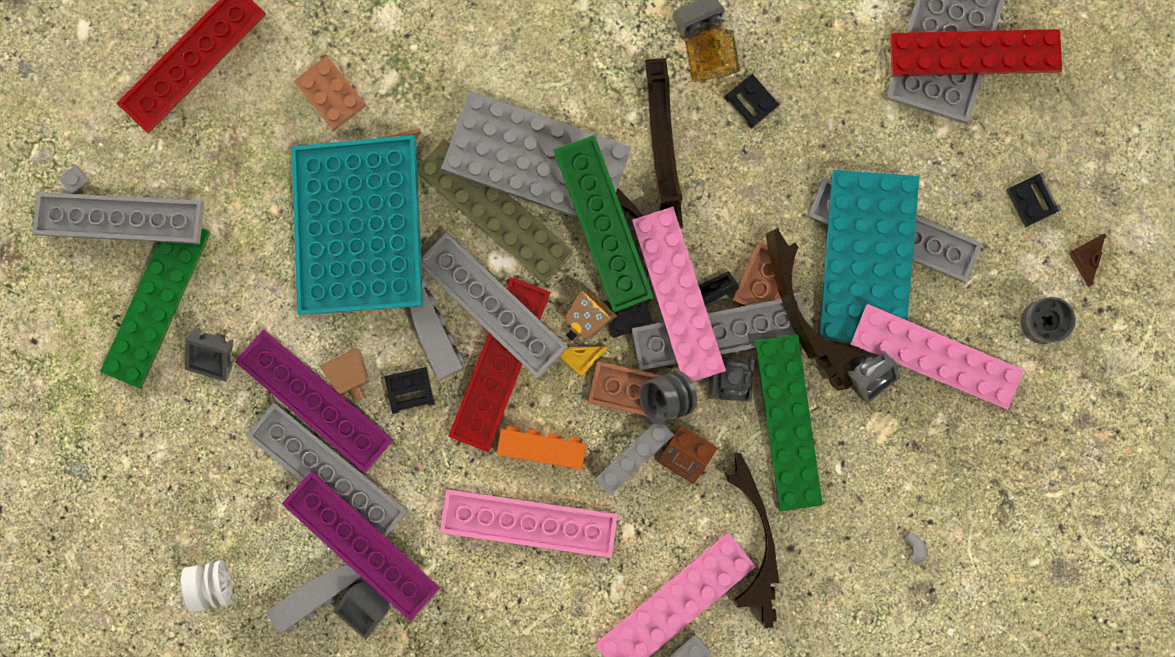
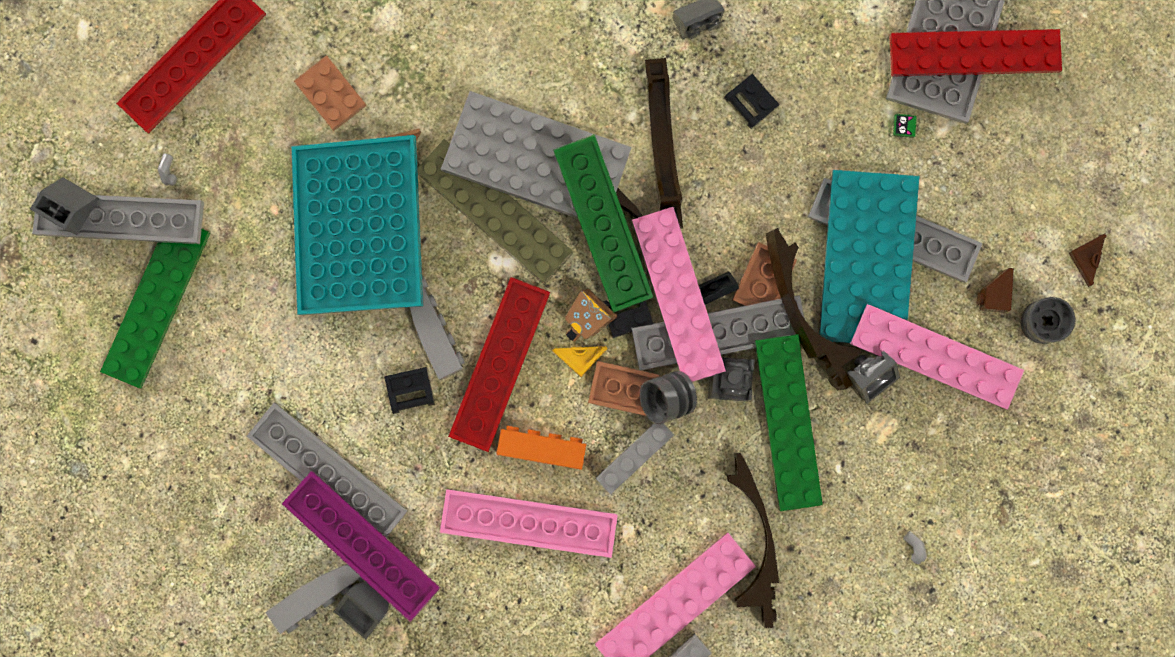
(65, 205): none -> dark grey slope
(74, 180): light grey plate -> none
(163, 169): none -> light grey arm
(206, 586): white wheel -> none
(208, 354): dark grey brick -> none
(314, 401): magenta plate -> none
(347, 374): medium nougat torso -> none
(493, 305): light grey plate -> none
(687, 454): dark orange slope -> none
(712, 55): clear yellow slope -> none
(904, 125): none -> tile
(997, 293): none -> reddish brown slope
(1028, 203): black plate -> none

